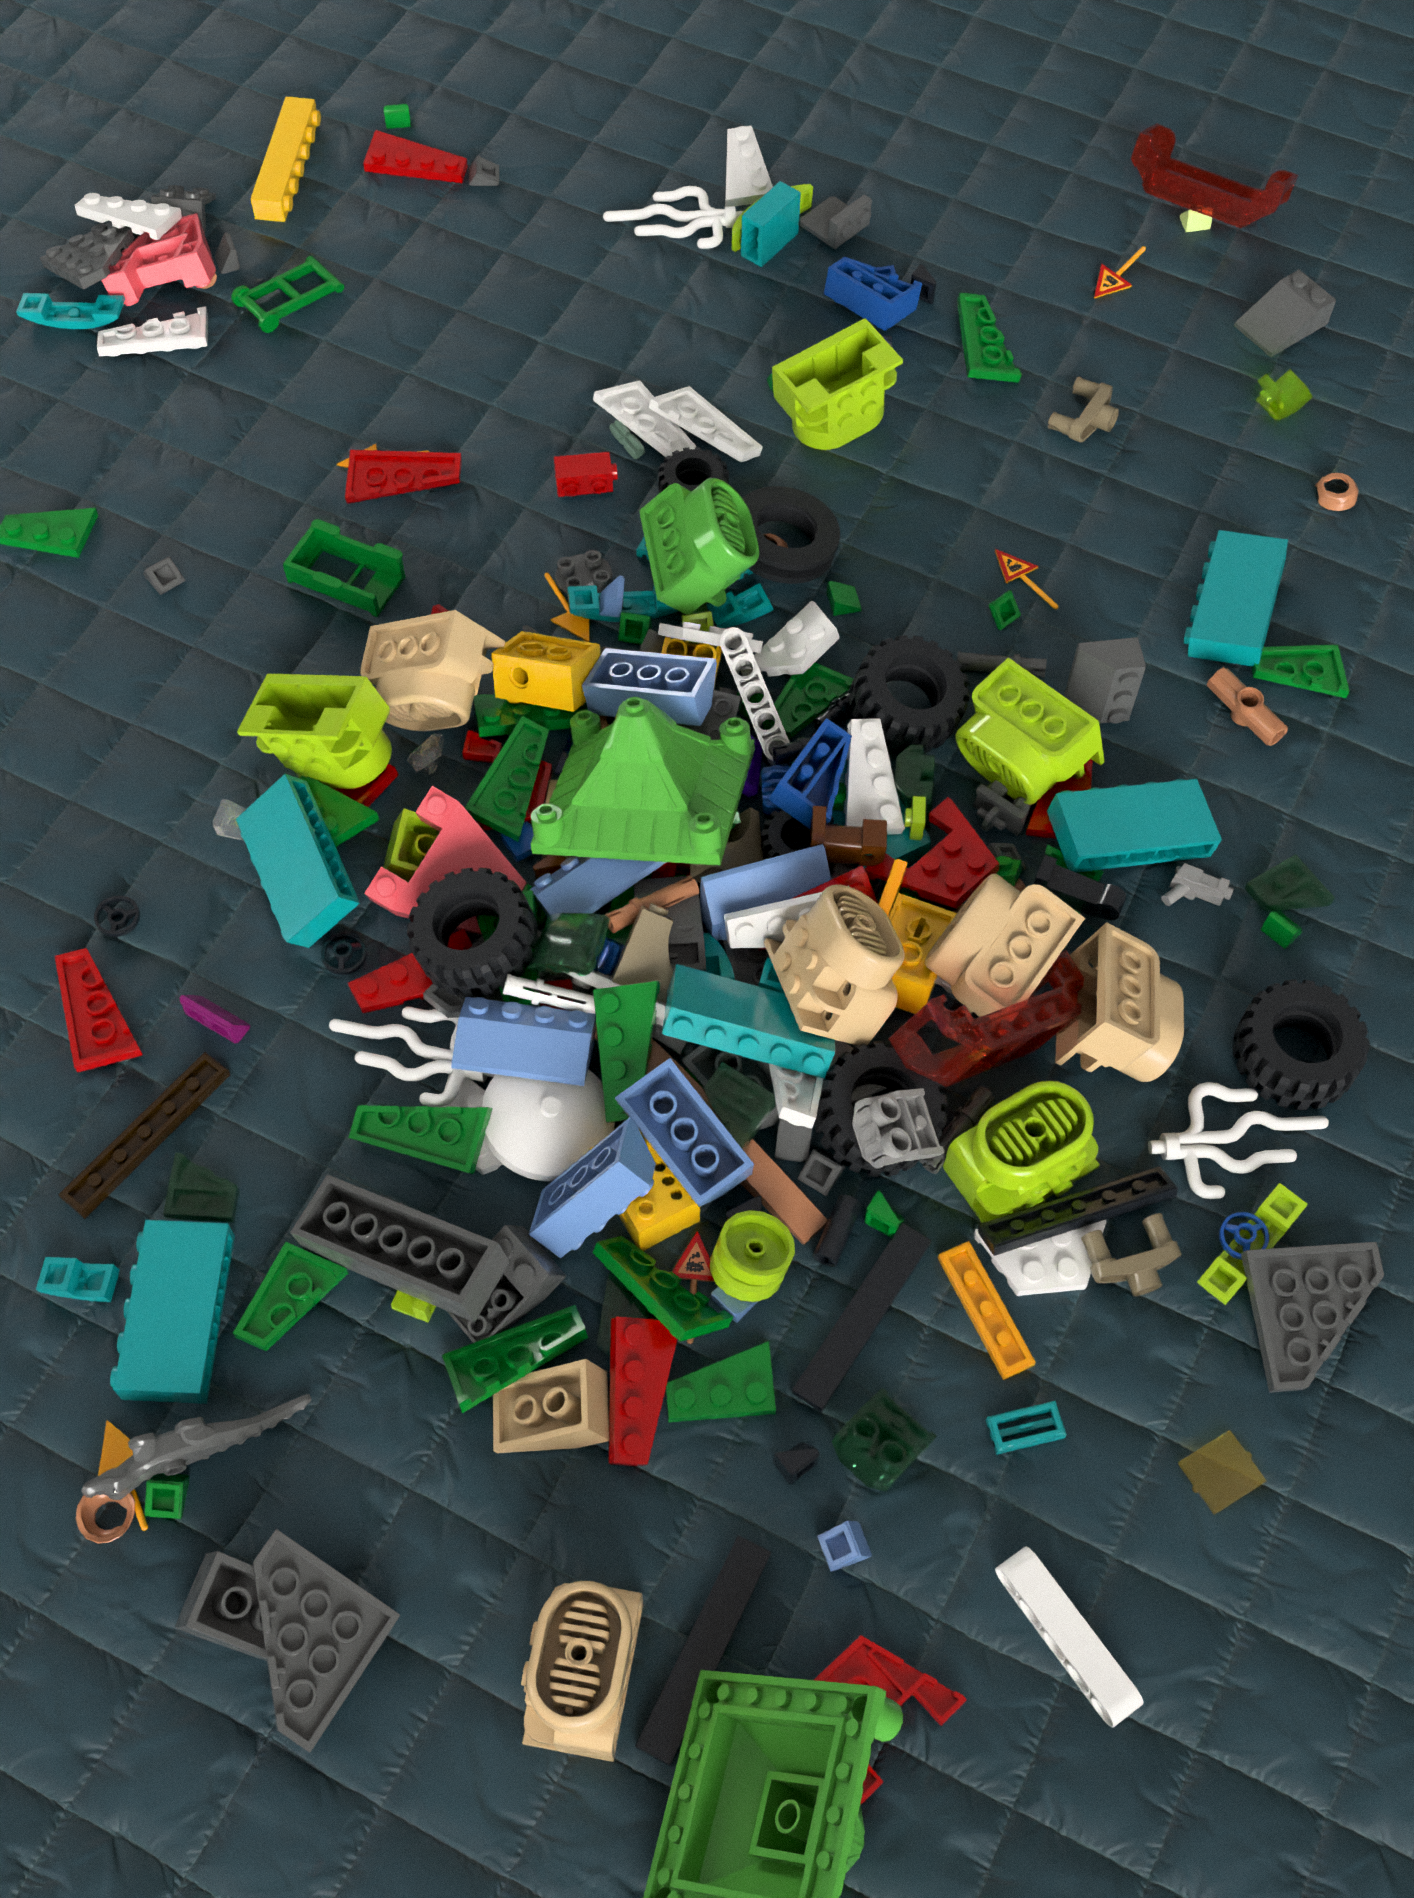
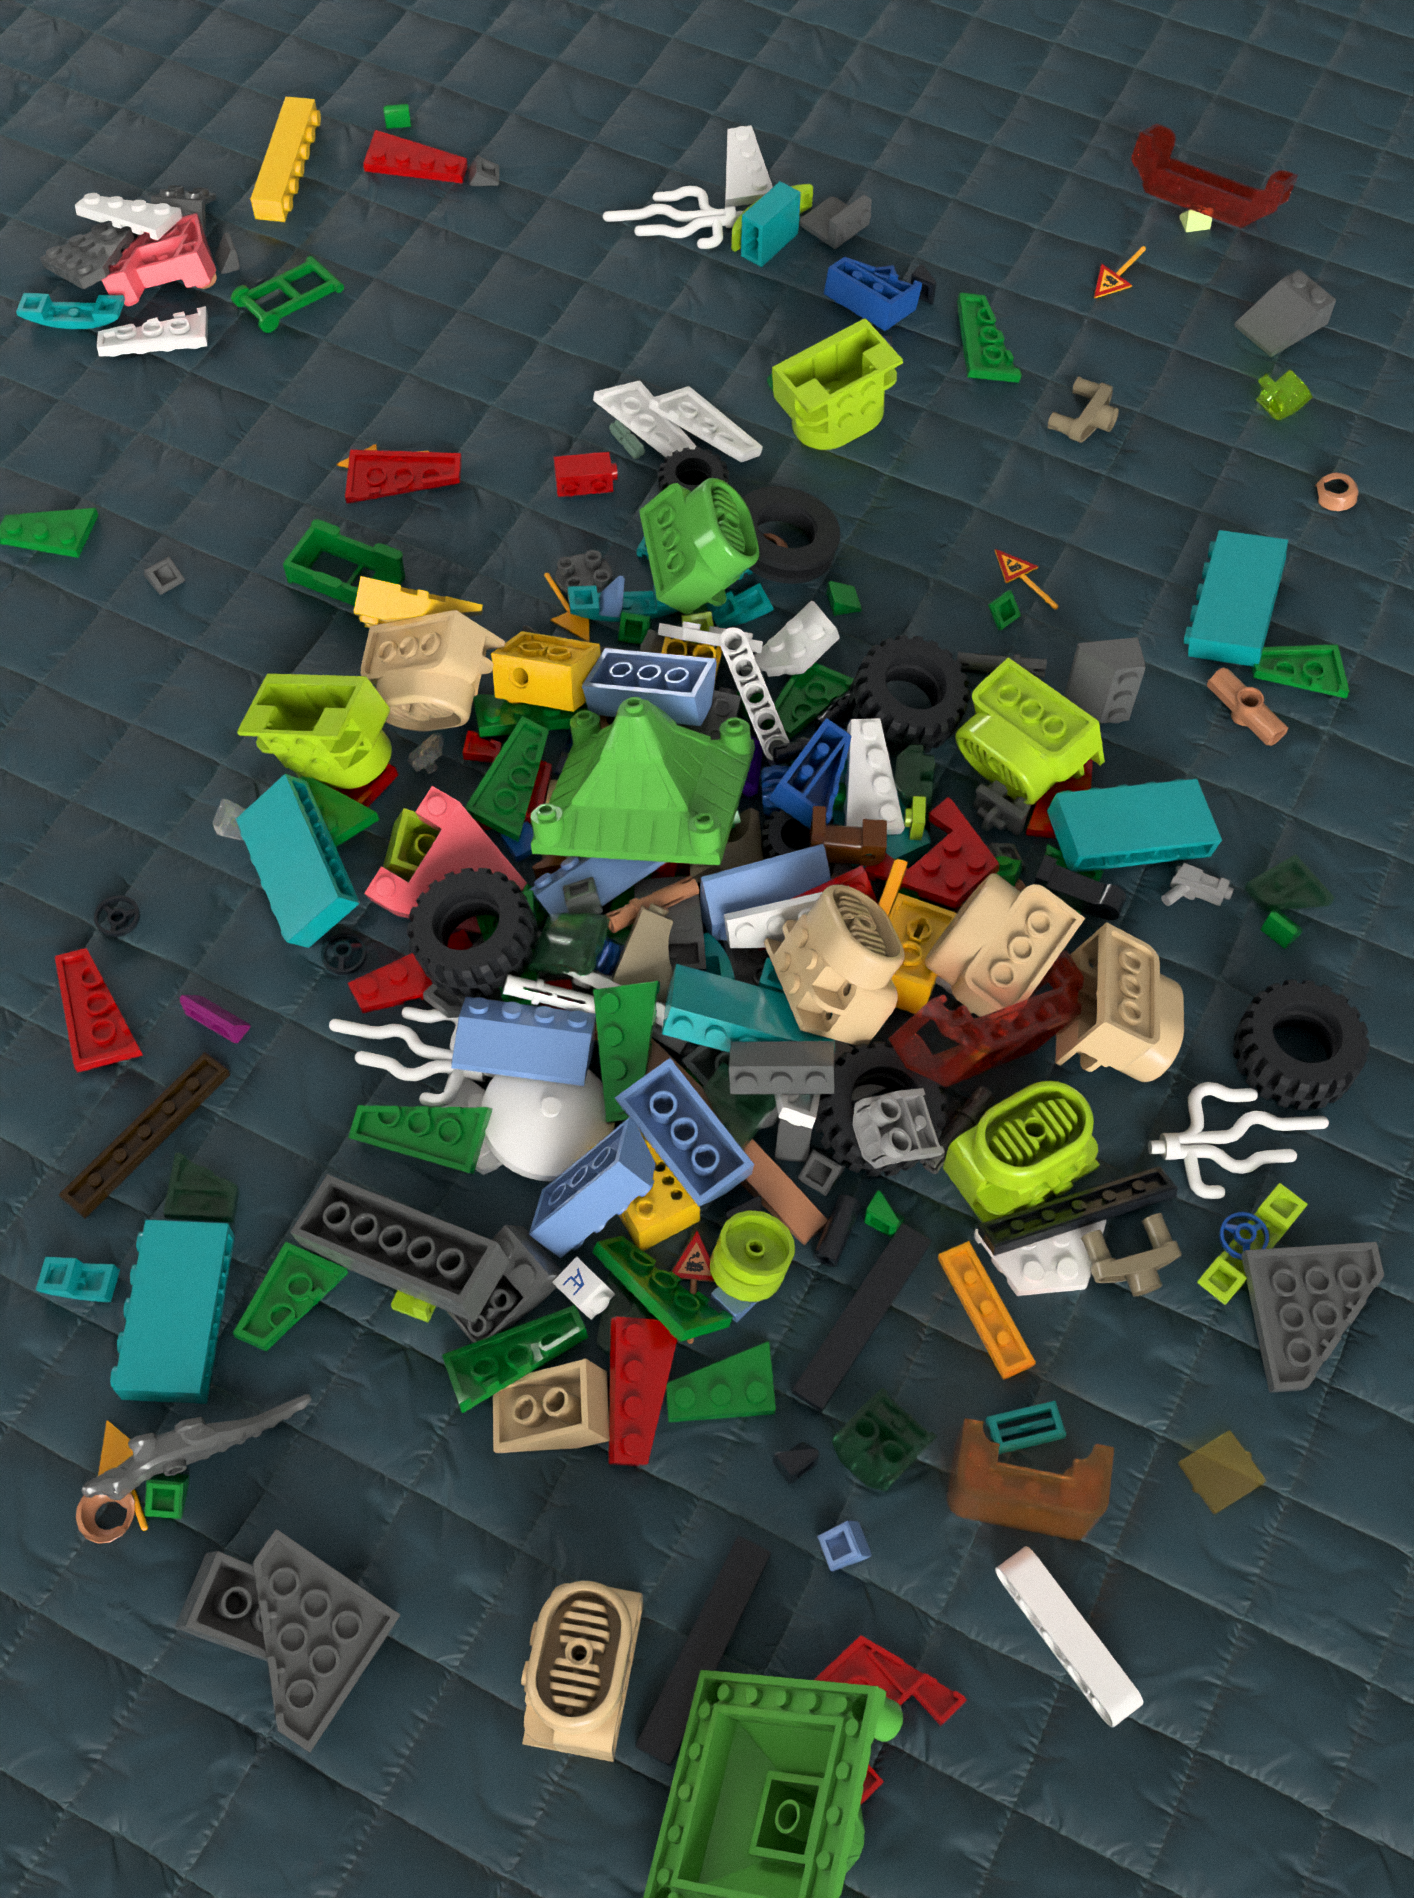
(388, 602): none -> yellow wedge
(582, 897): none -> dark grey slope
(584, 1288): none -> white brick
(782, 1067): none -> dark grey brick
(1023, 1496): none -> clear orange windscreen

